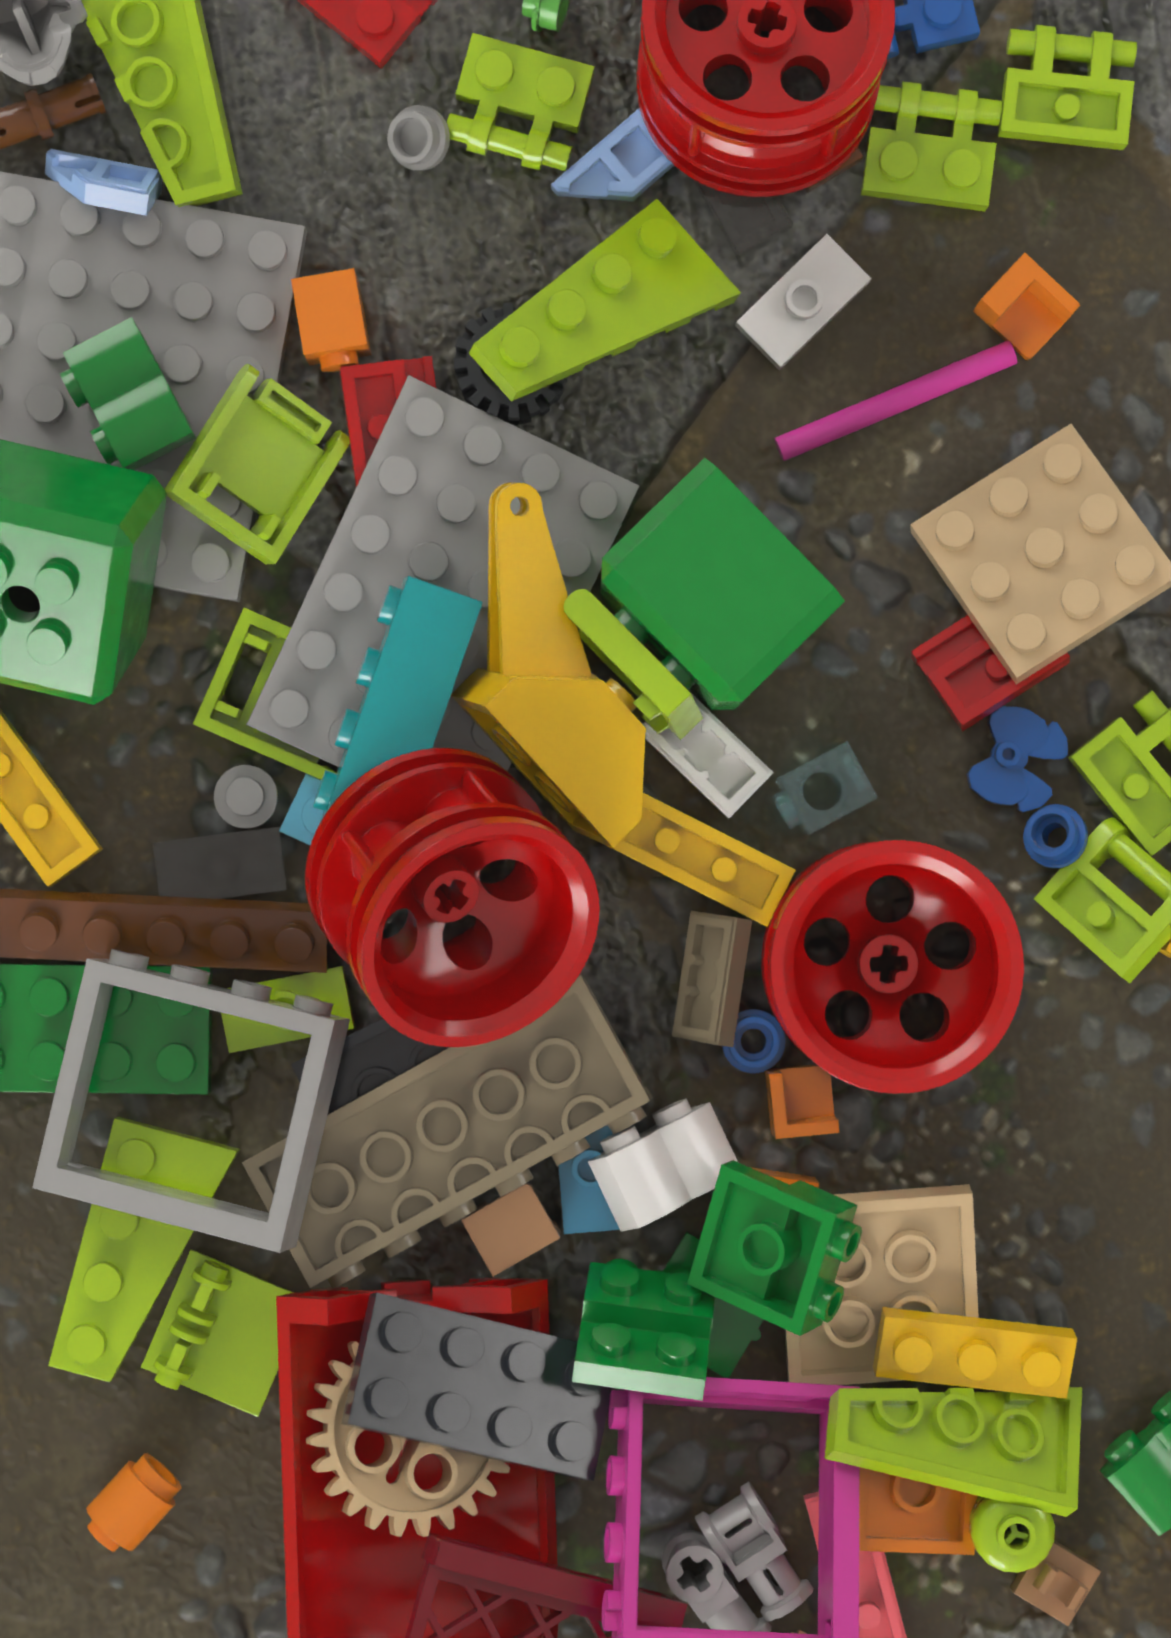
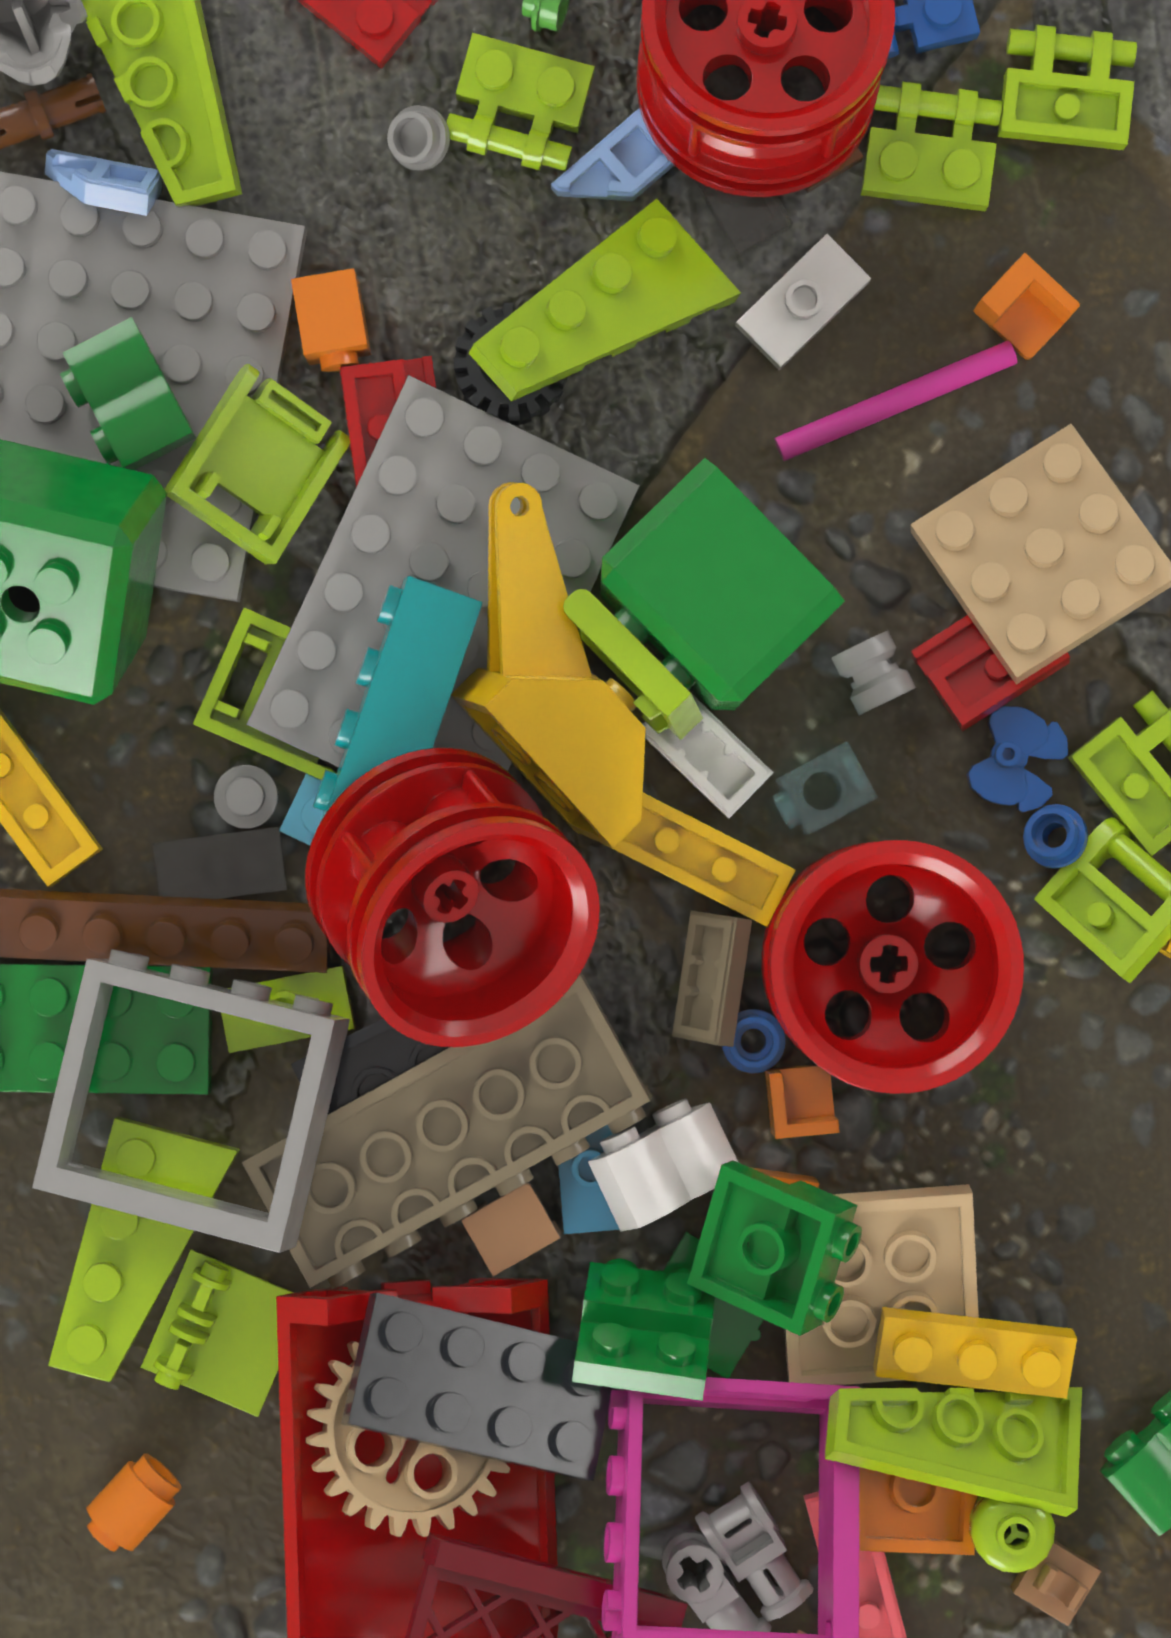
(873, 673): none -> light grey wheel

